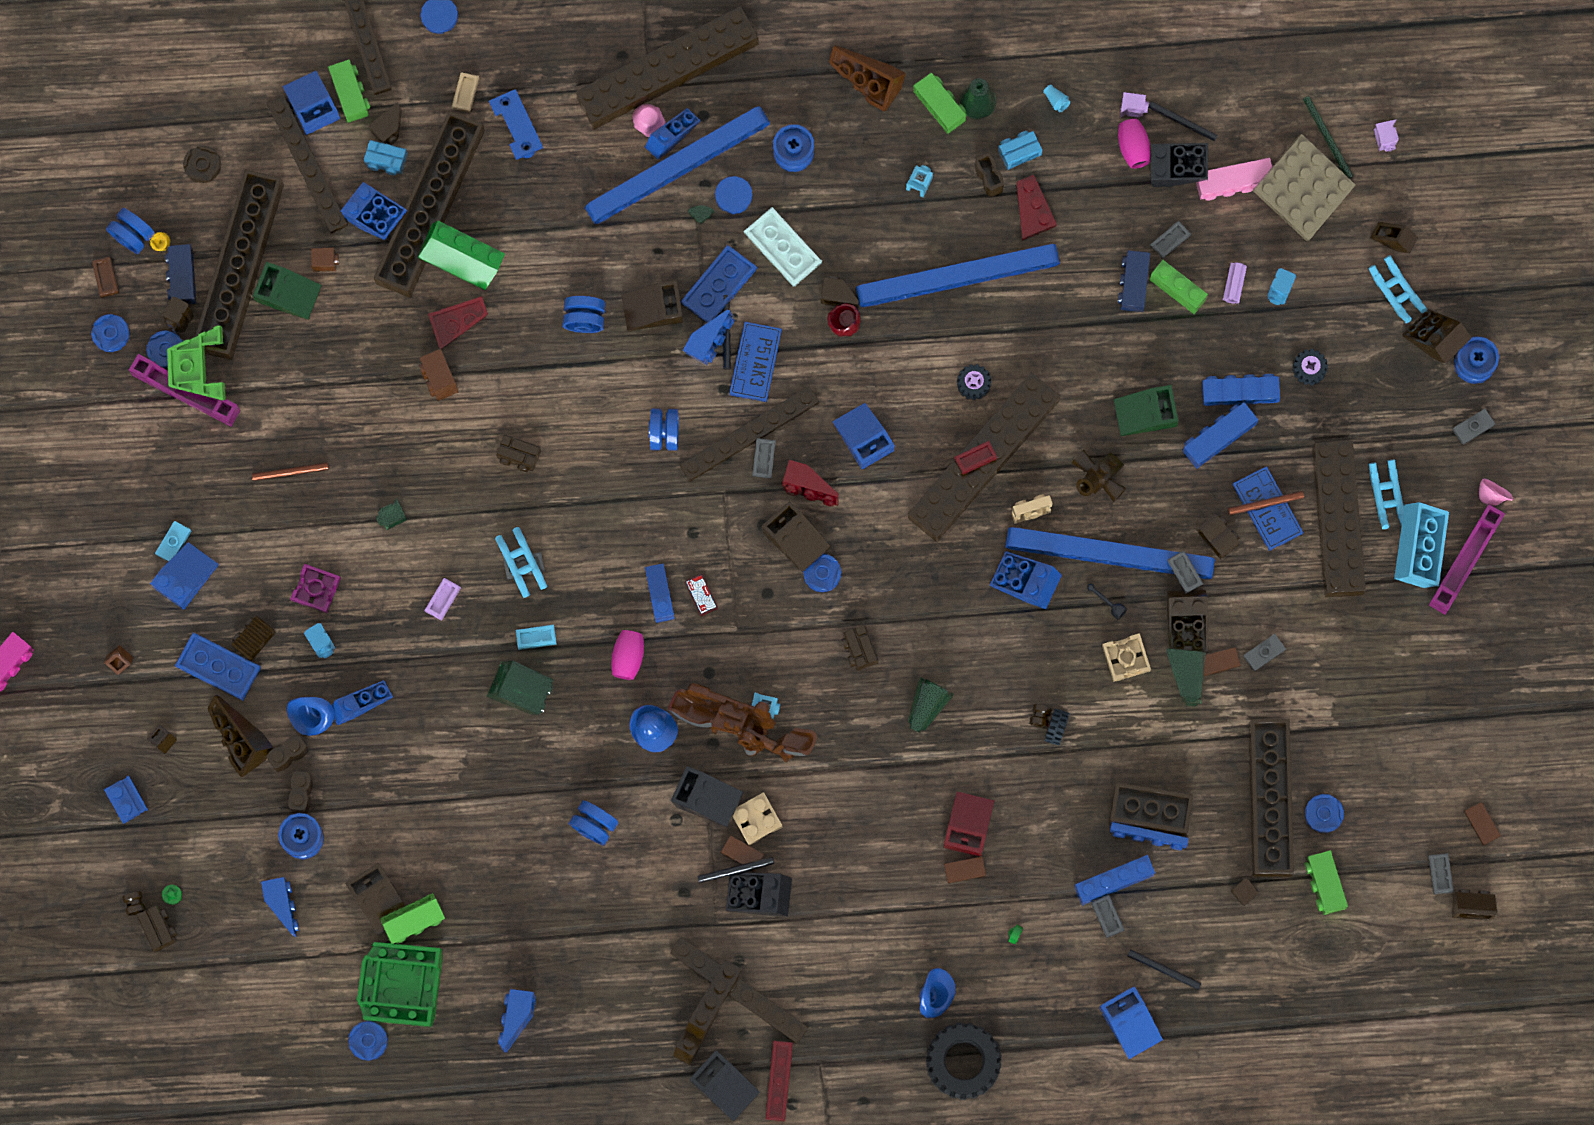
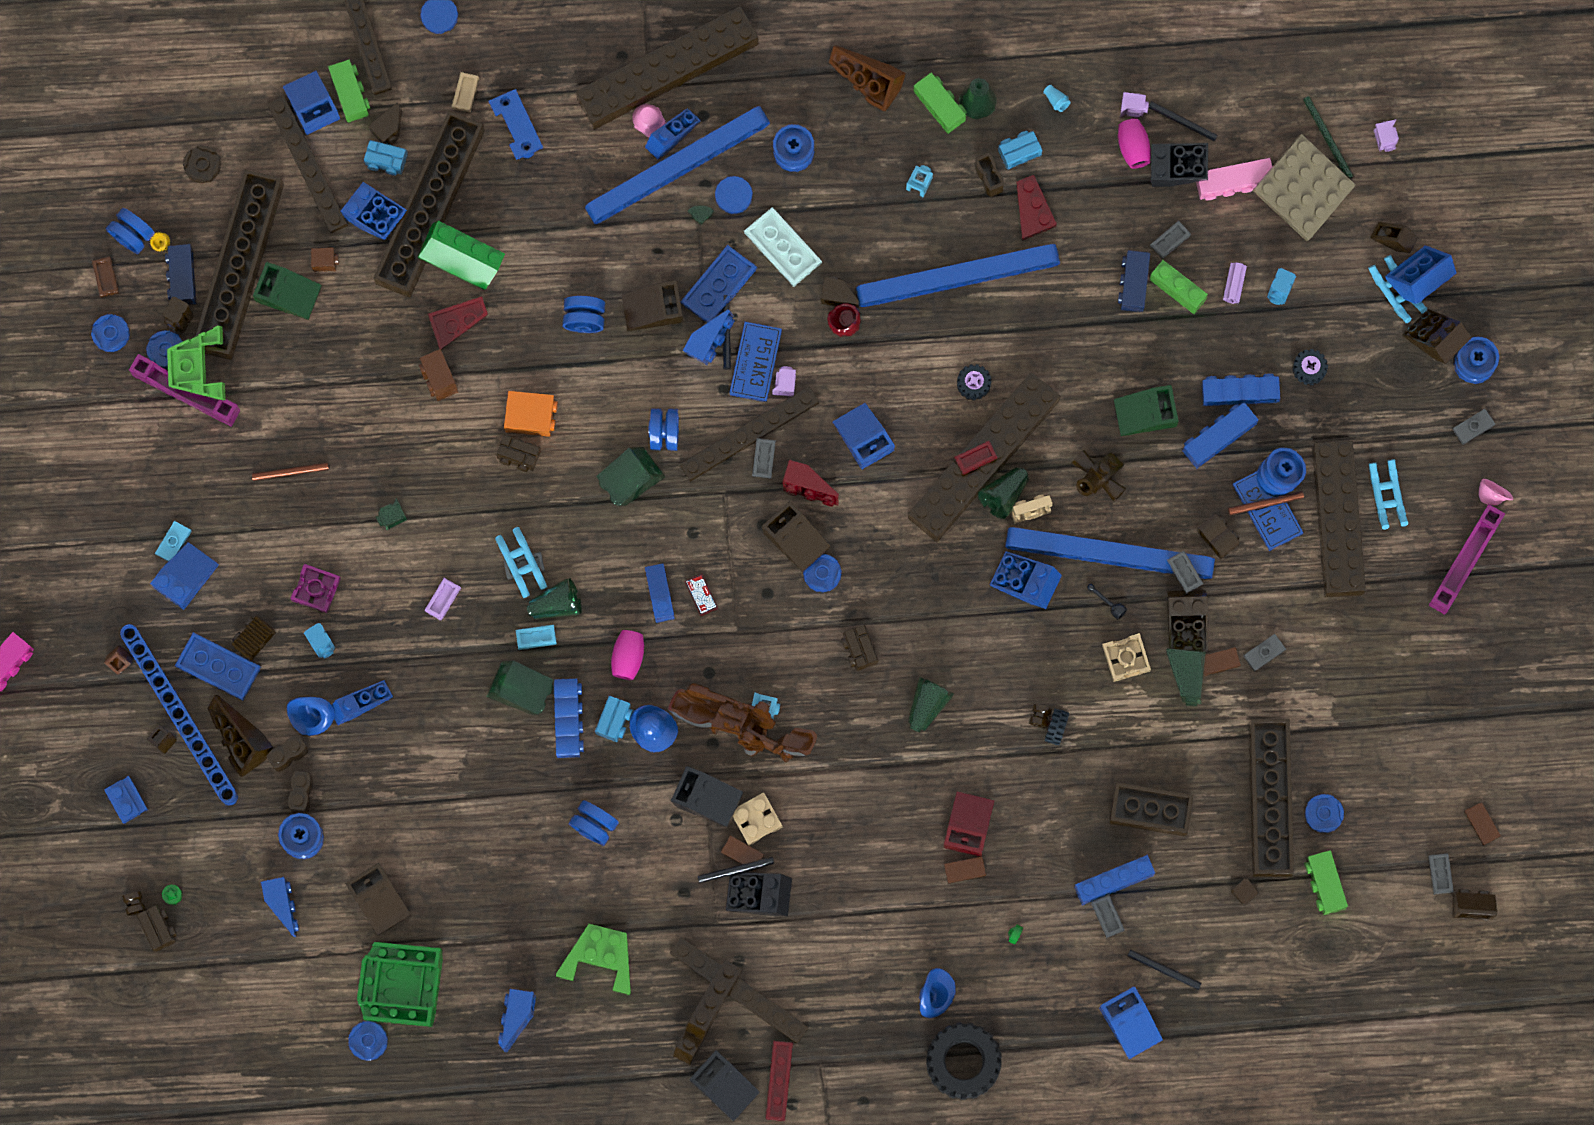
(177, 705): none -> blue beam
(412, 919): bright green brick -> none
(530, 413): none -> orange brick
(556, 601): none -> clear green cone
(567, 718): none -> blue brick
(600, 948): none -> bright green wing
(613, 719): none -> dark azure brick
(630, 476): none -> clear green slope
(785, 382): none -> lavender window
(1004, 492): none -> clear green cone
(1141, 834): blue plate -> none
(1281, 471): none -> blue wheel
(1421, 274): none -> blue slope
(1421, 545): medium azure brick -> none

